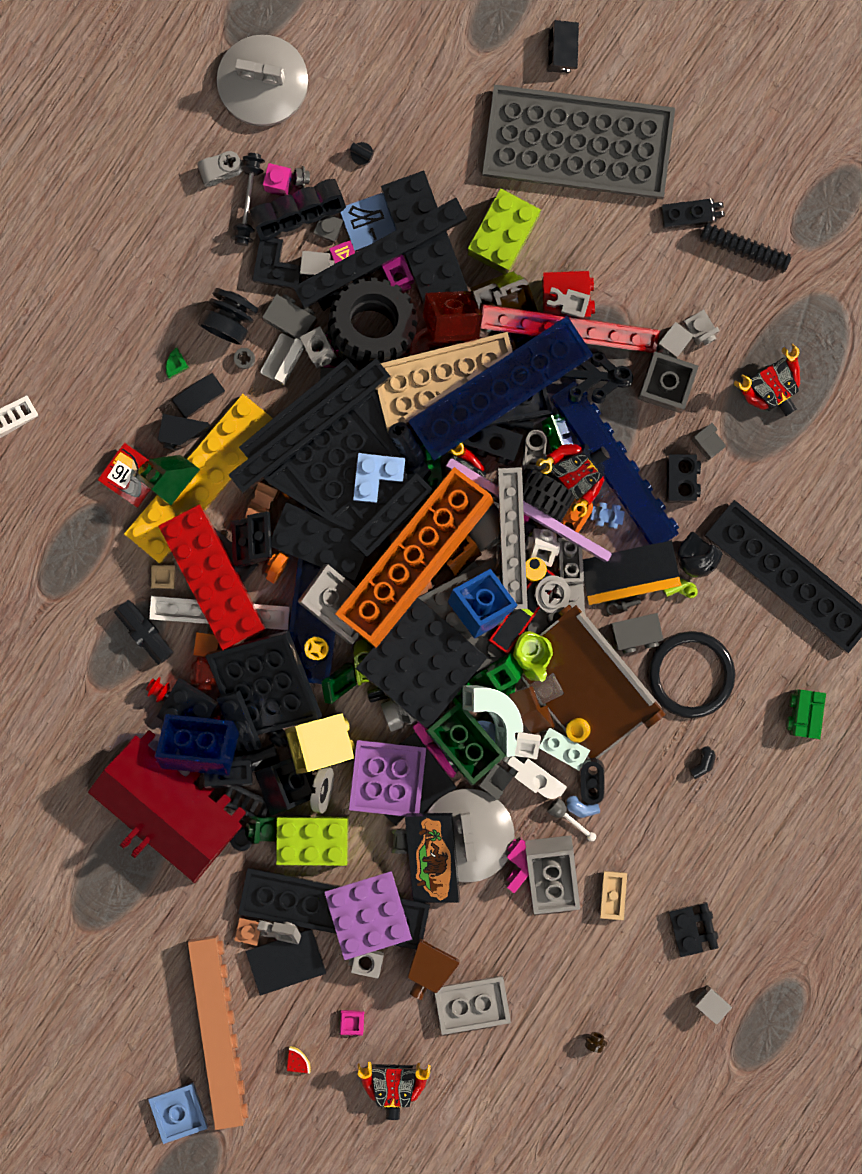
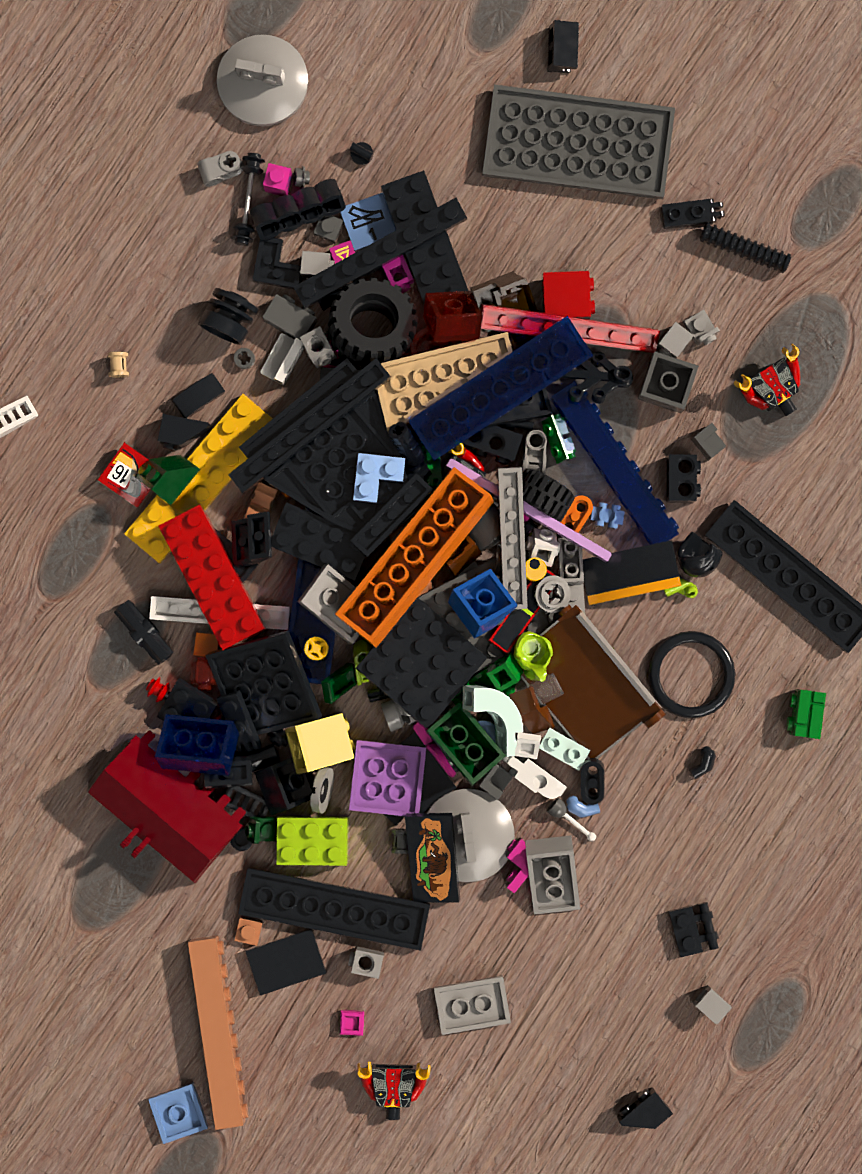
(118, 364): none -> tan bush
(163, 576): tan tile -> none
(175, 364): green tile -> none
(276, 566): orange plate -> none
(281, 931): light grey plate -> none
(297, 1061): red tile -> none
(368, 915): medium lavender plate -> none
(430, 969): reddish brown torso -> none
(504, 231): lime brick -> none
(573, 302): light grey plate -> none
(577, 730): yellow tile -> none
(578, 470): torso -> none
(595, 1042): dark brown plate -> none
(613, 895): tan plate -> none
(624, 605): dark grey hand -> none
(637, 632): dark grey brick -> none
(645, 1112): none -> black slope

